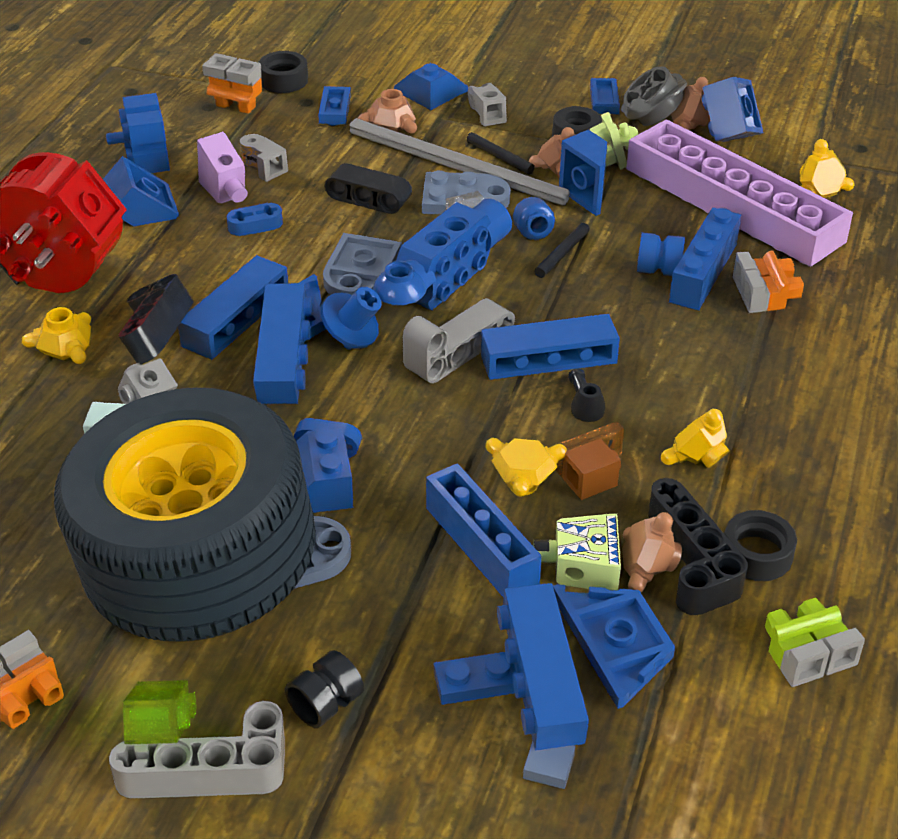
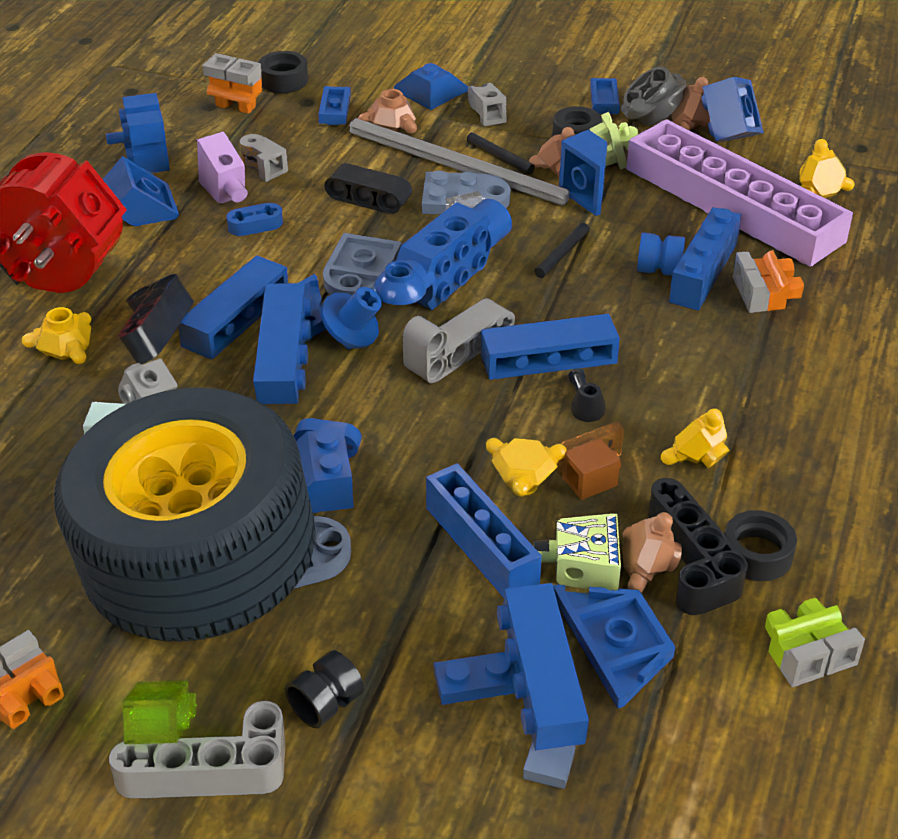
(533, 218): blue head -> none

